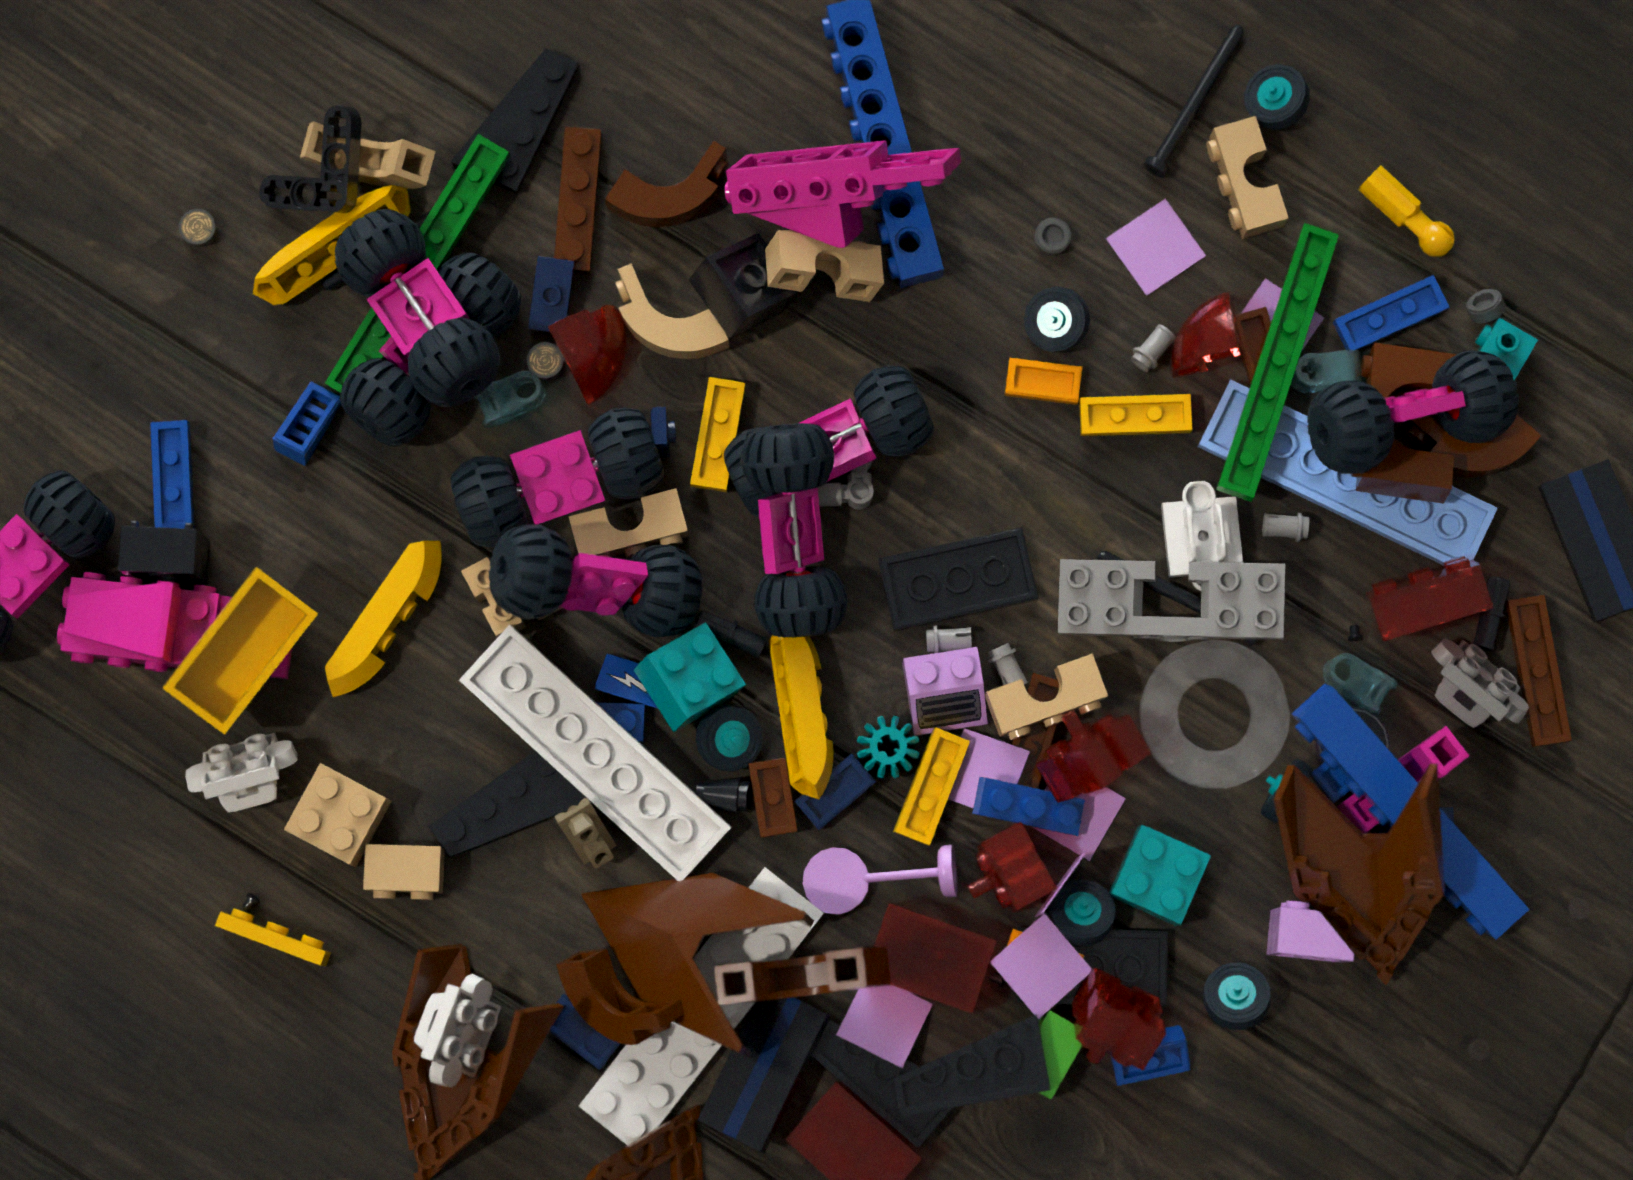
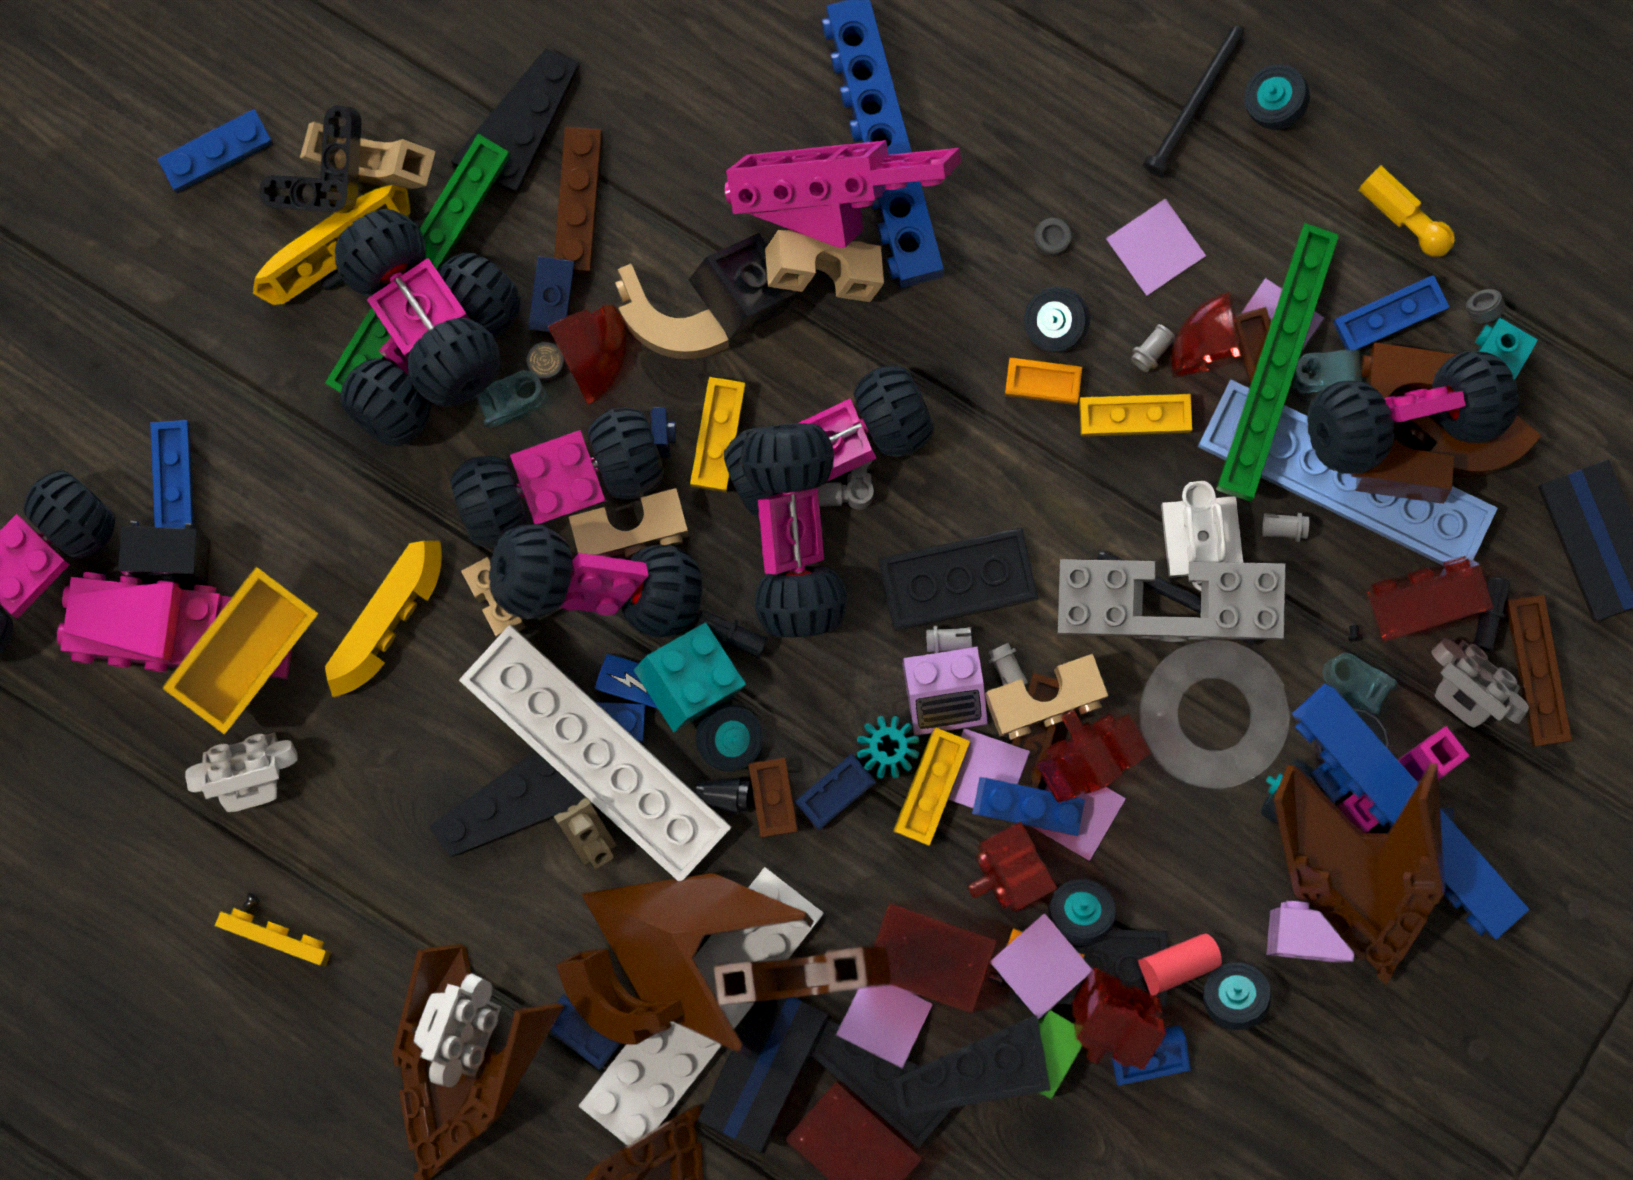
(198, 228): tile -> none
(215, 151): none -> blue plate
(304, 452): blue slope -> none
(337, 815): tan brick -> none
(404, 869): tan brick -> none
(672, 204): reddish brown arch -> none
(801, 717): yellow brick -> none
(840, 880): lavender piece -> none
(1059, 885): lavender piece -> none
(1159, 875): teal brick -> none
(1180, 963): none -> coral brick
(1253, 208): tan arch -> none

